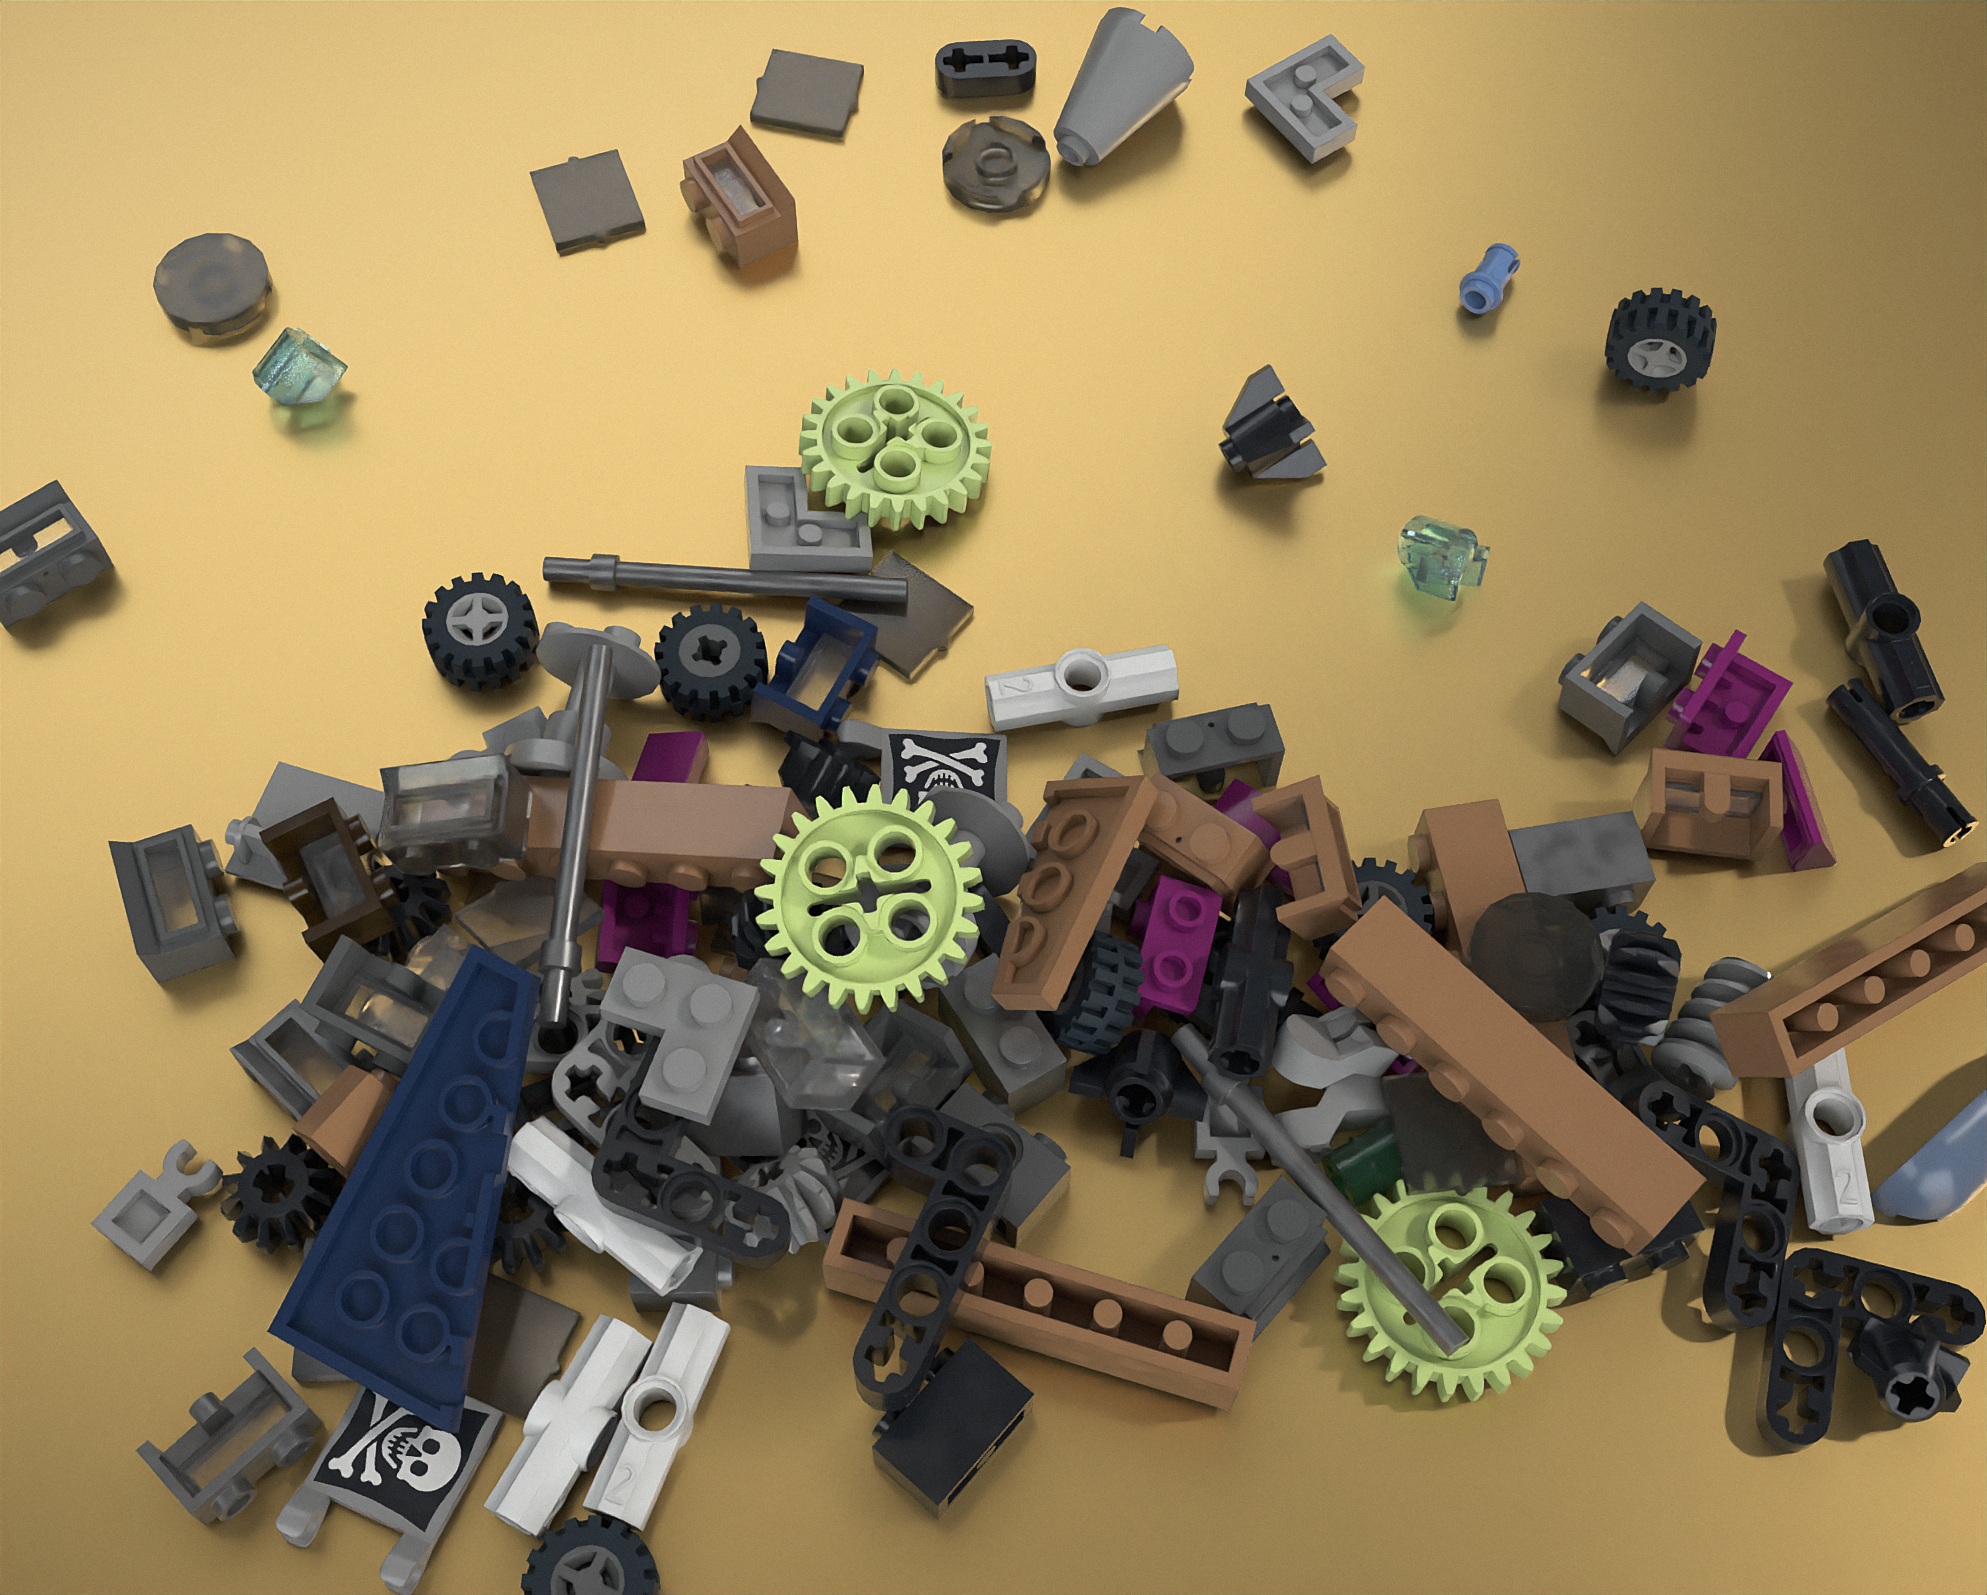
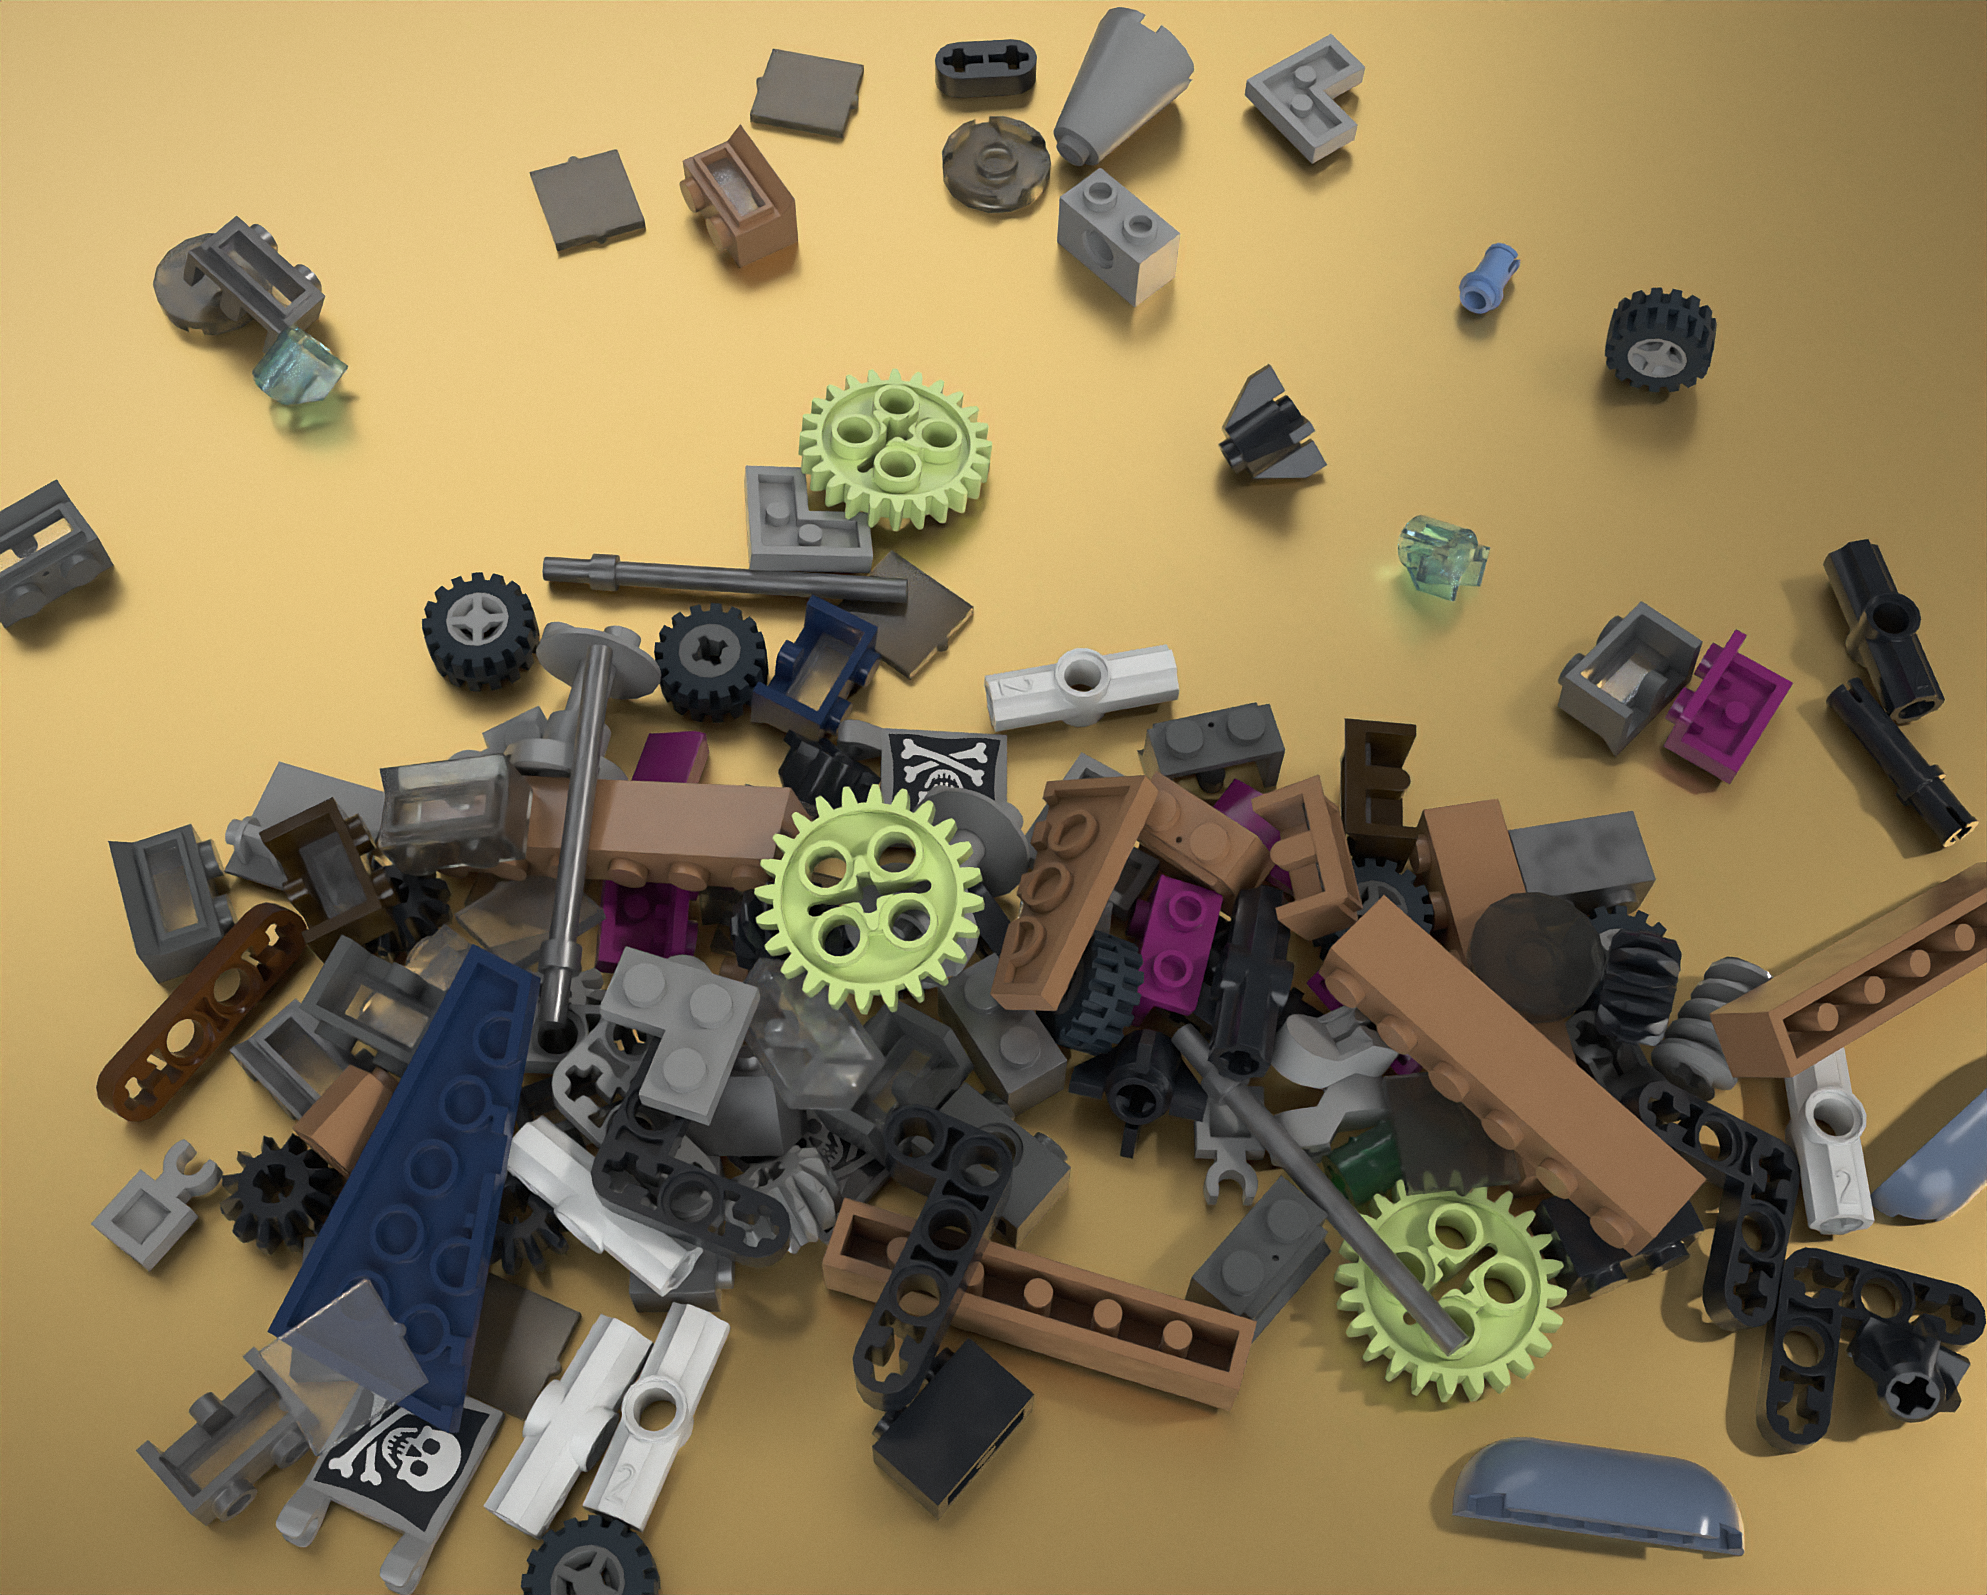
(211, 1018): none -> reddish brown beam
(256, 279): none -> flat silver window
(342, 1367): none -> clear piece
(1117, 237): none -> light grey brick
(1374, 791): none -> dark brown window
(1600, 1494): none -> sand blue brick
(1710, 804): medium nougat window -> none
(1804, 828): magenta slope -> none

